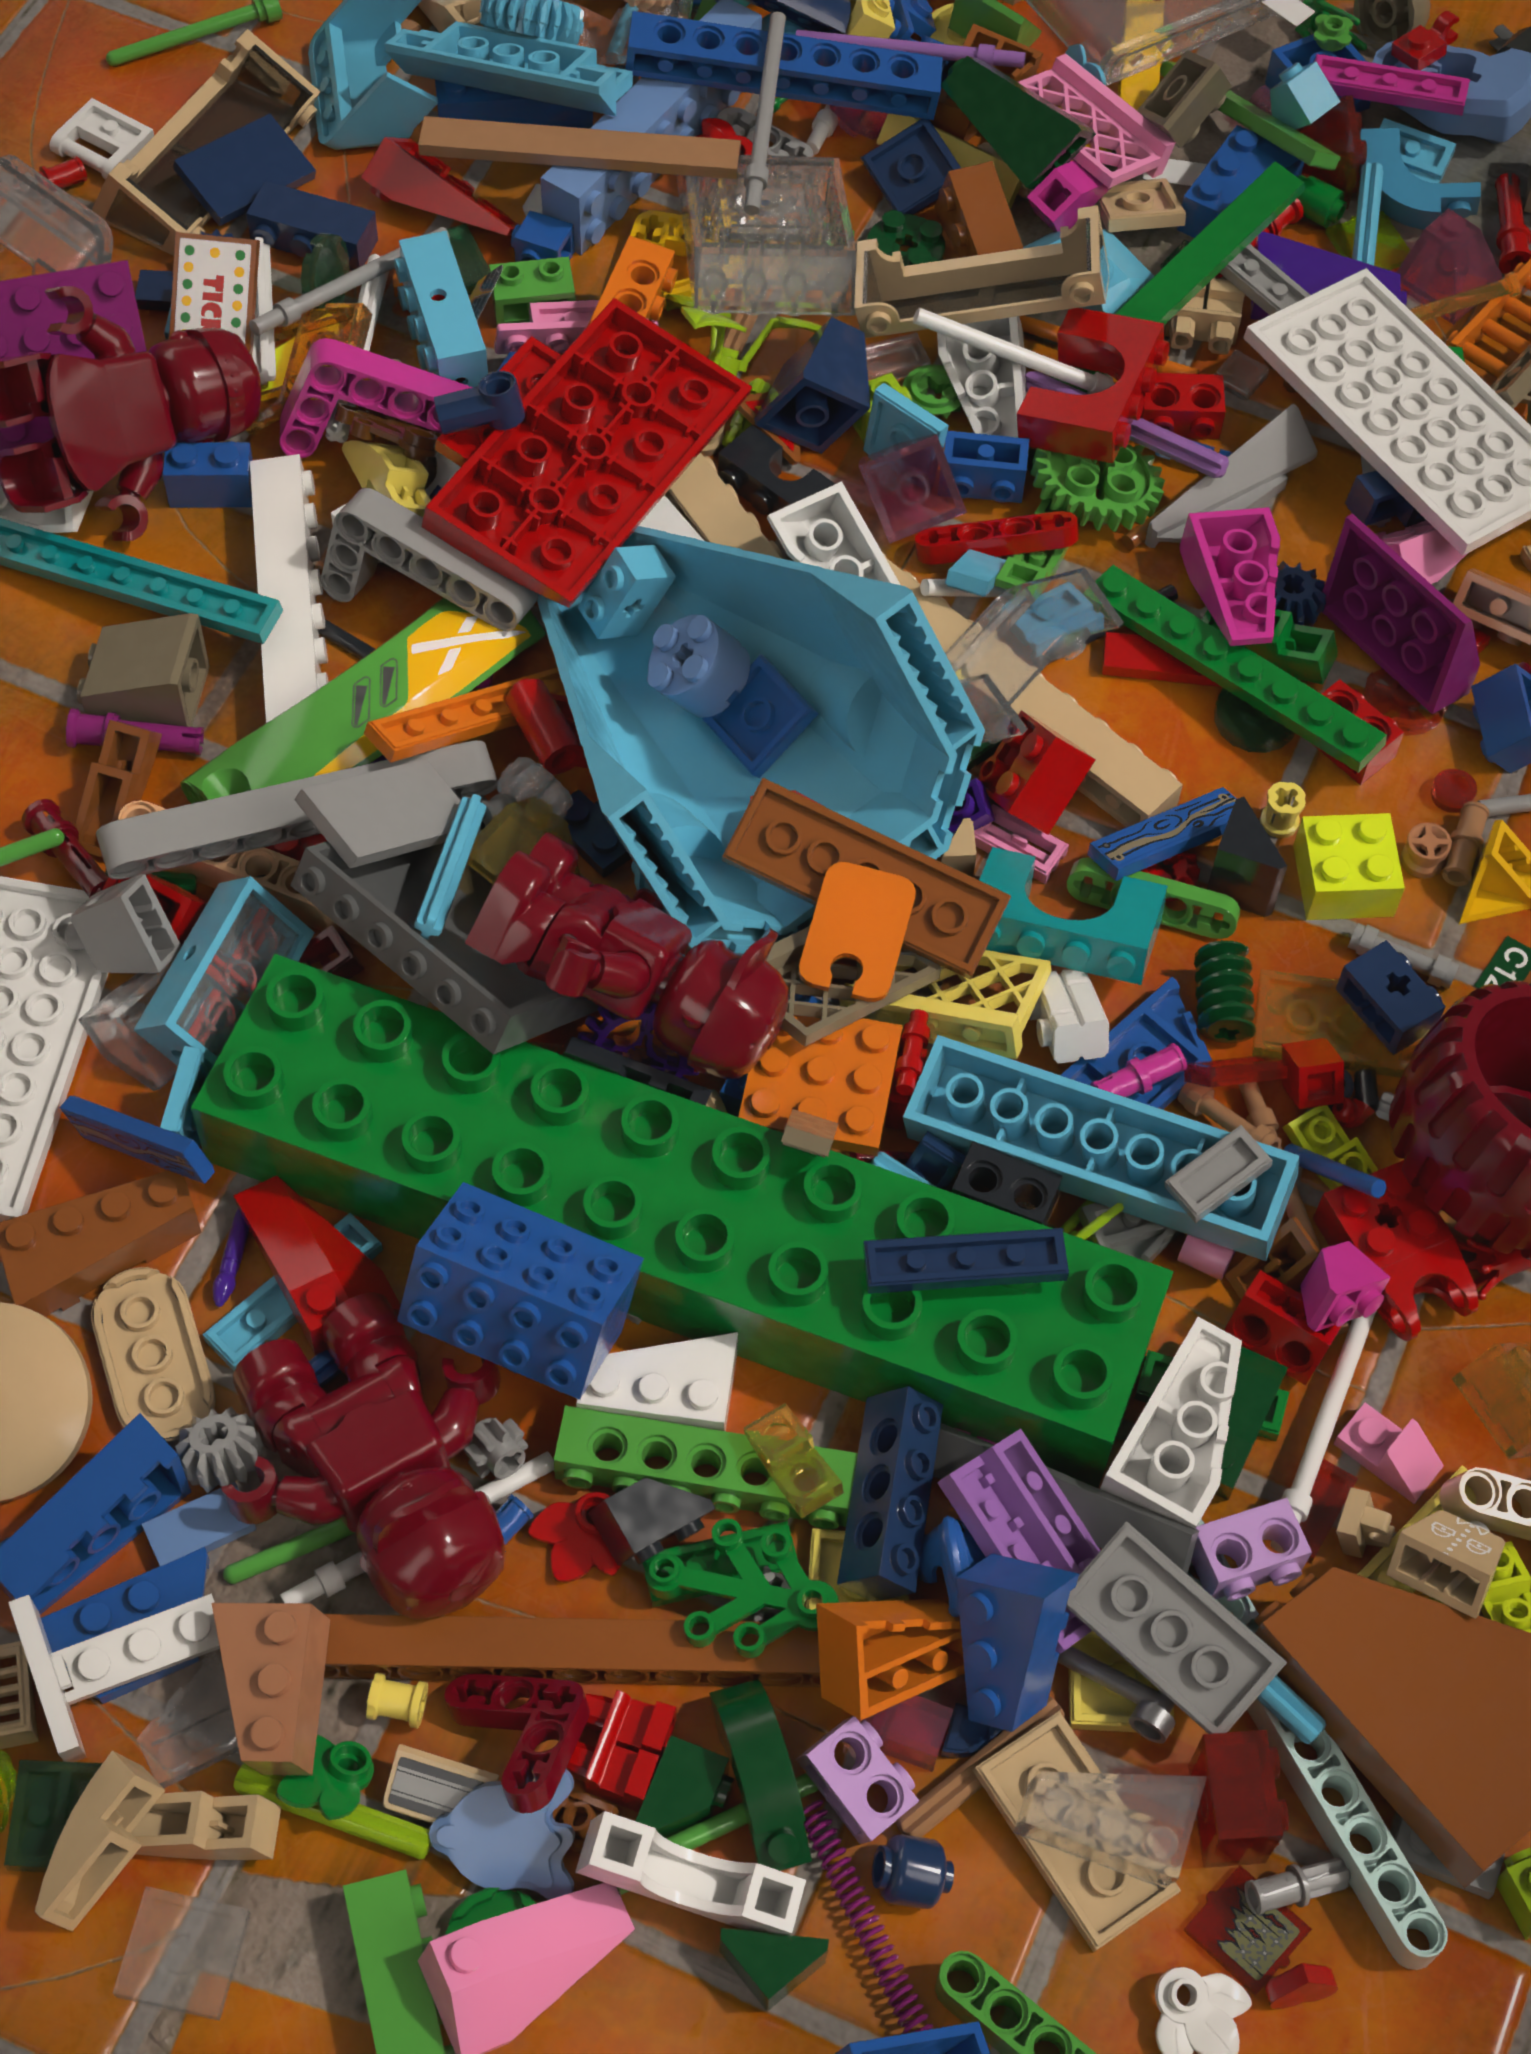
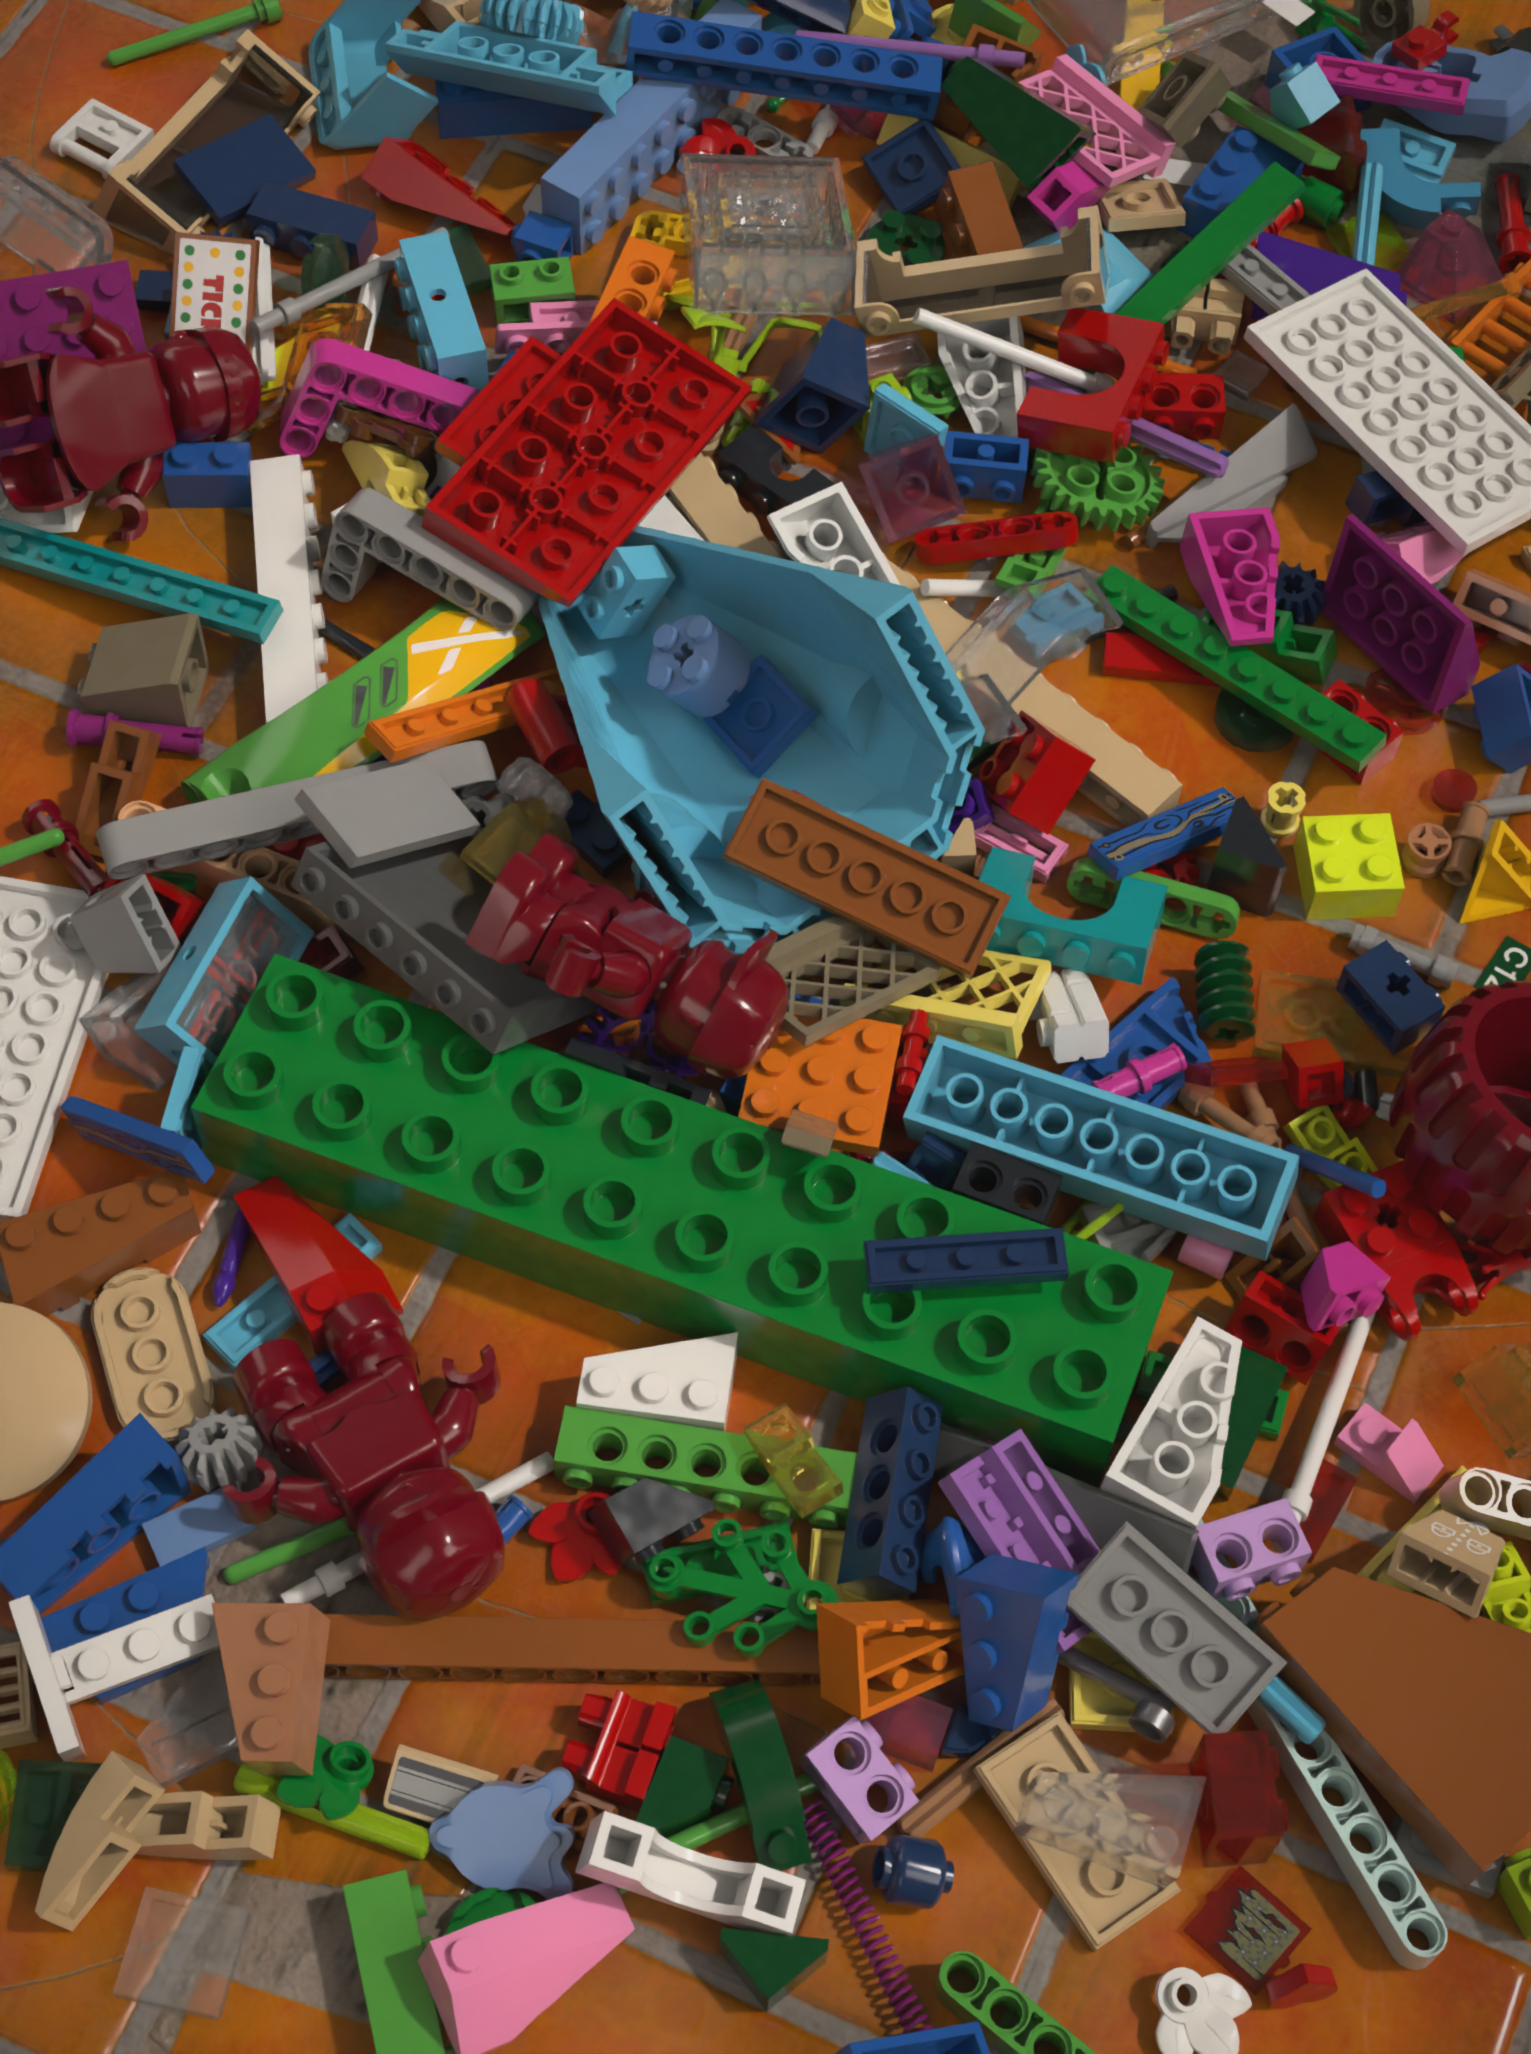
(65, 173): red pin -> none
(397, 1700): light yellow bush -> none
(450, 867): medium azure axle -> none
(483, 291): sticker -> none
(492, 402): dark blue piece -> none
(496, 1448): light grey gear -> none
(519, 1290): blue brick -> none
(553, 1712): dark red beam -> none
(579, 147): medium nougat tile -> none
(756, 172): light grey bar -> none
(862, 918): orange piece -> none
(975, 572): medium azure tile -> none
(1218, 1173): light grey tile -> none
(1296, 1885): light grey axle -> none
(1332, 32): bright green plate -> none
(1363, 1524): tan tile -> none

